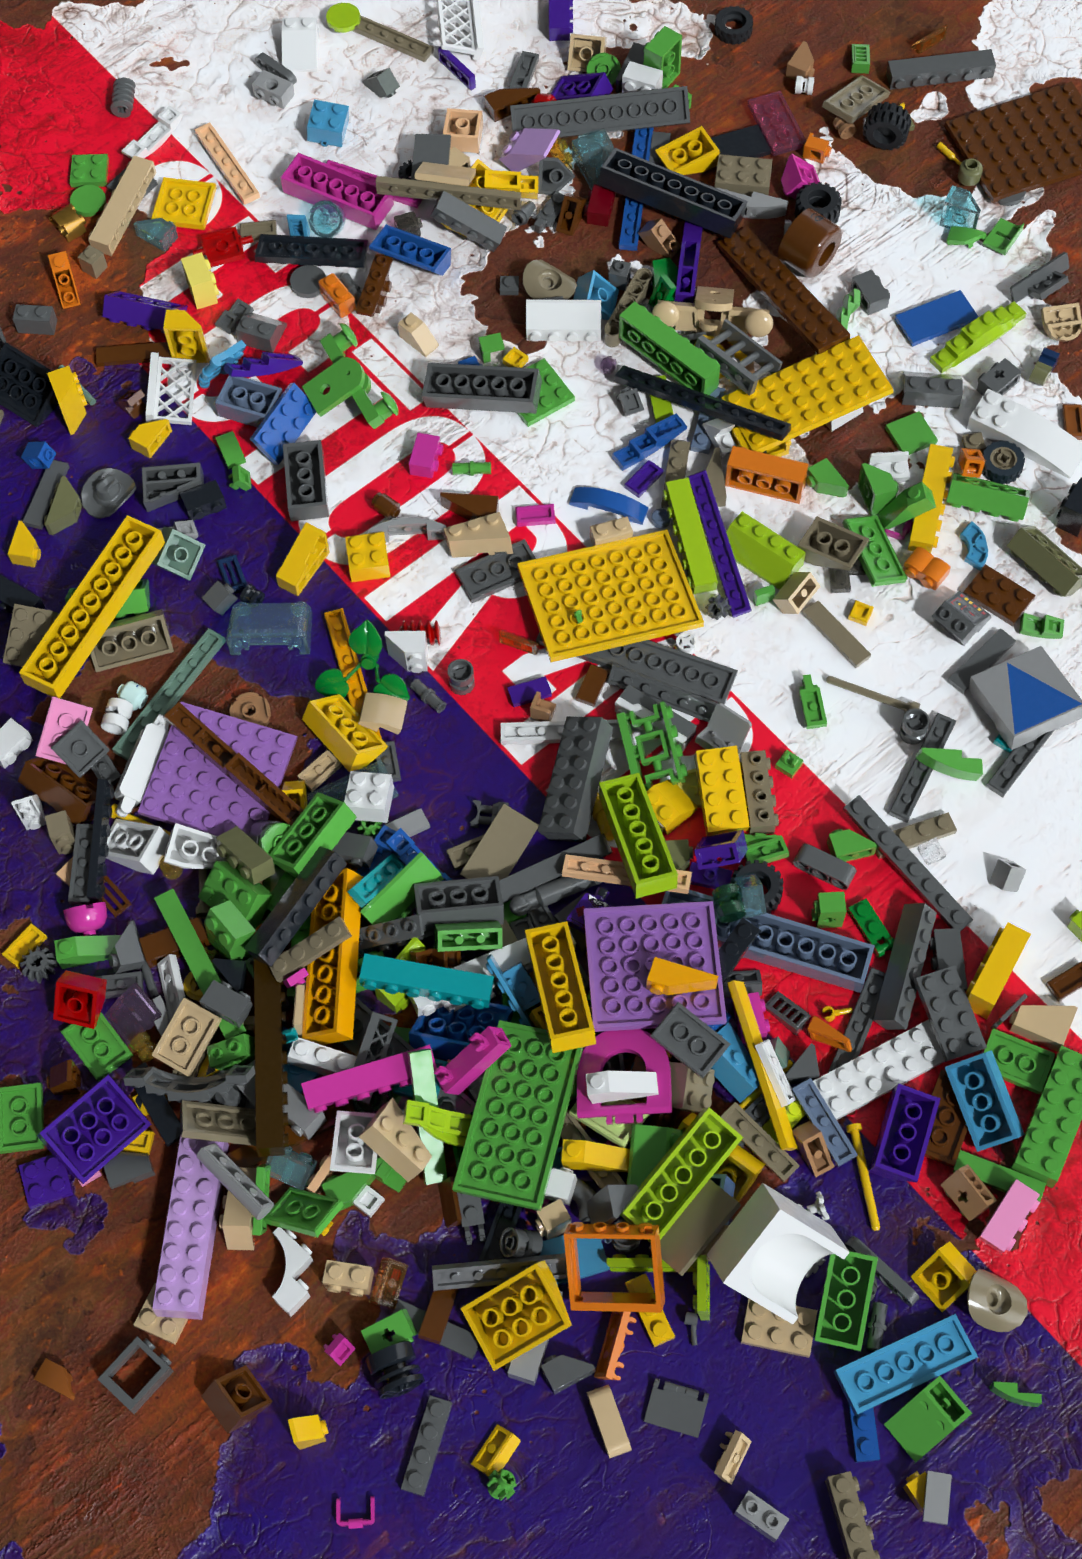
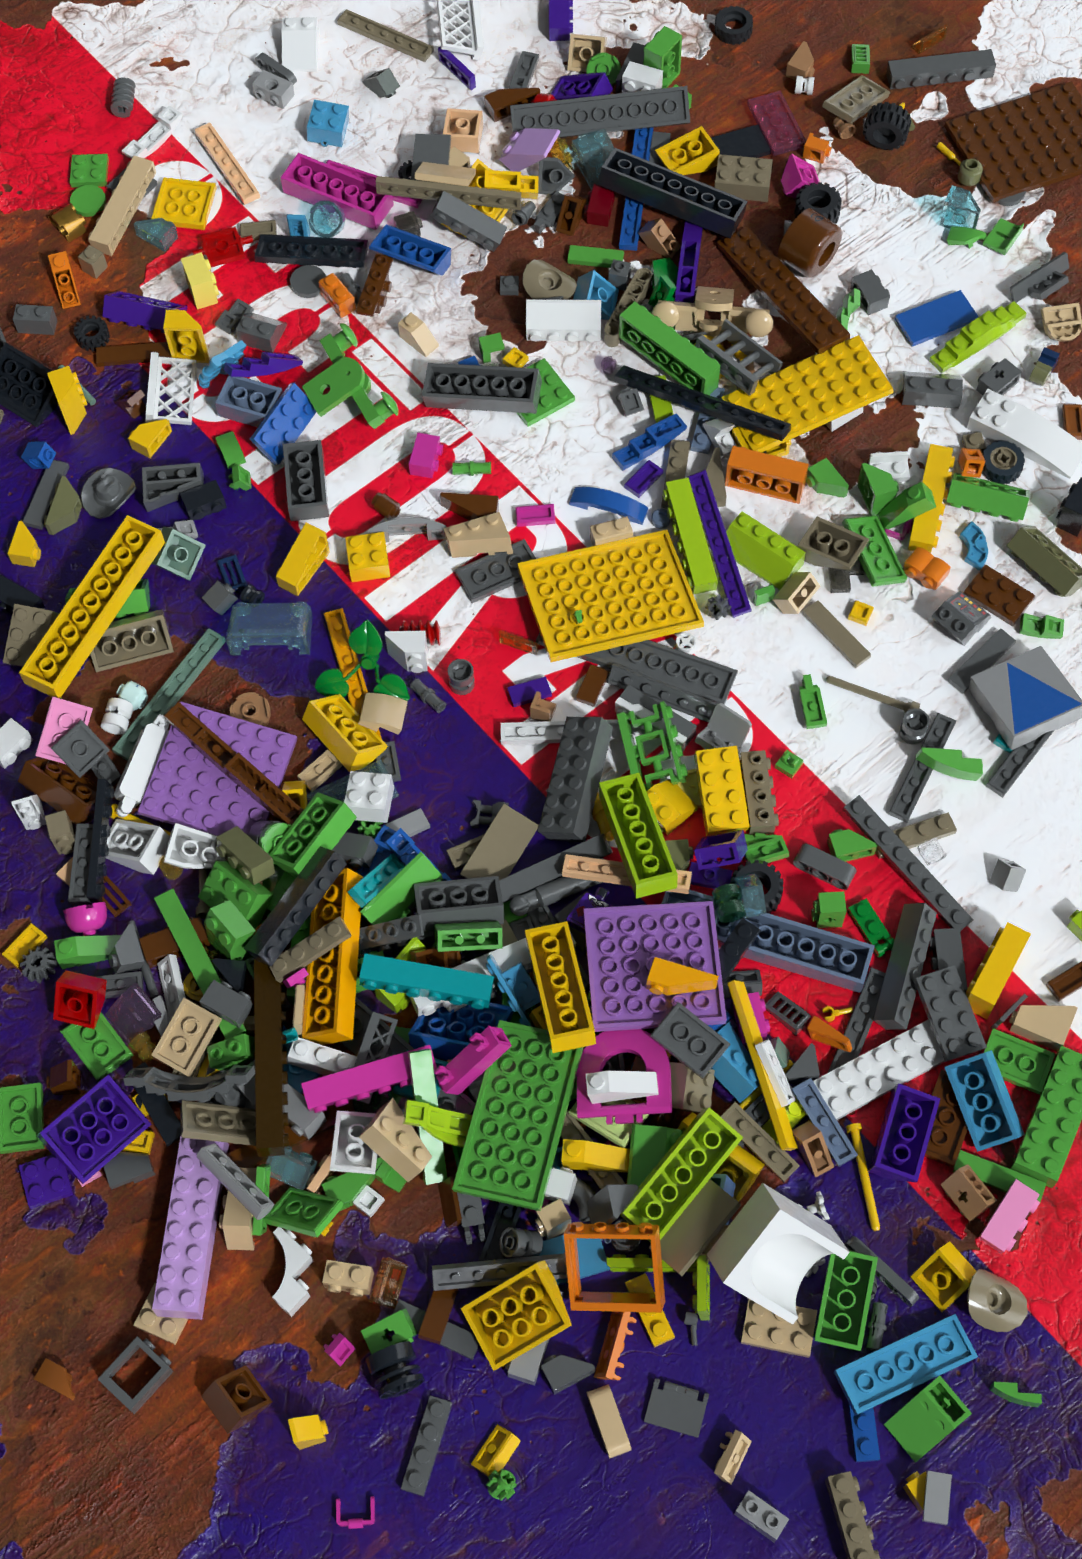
(89, 325): none -> black tyre
(343, 17): lime tile -> none
(593, 256): none -> bright green tile
(761, 205): light grey slope -> none
(911, 433): bright green tile -> none

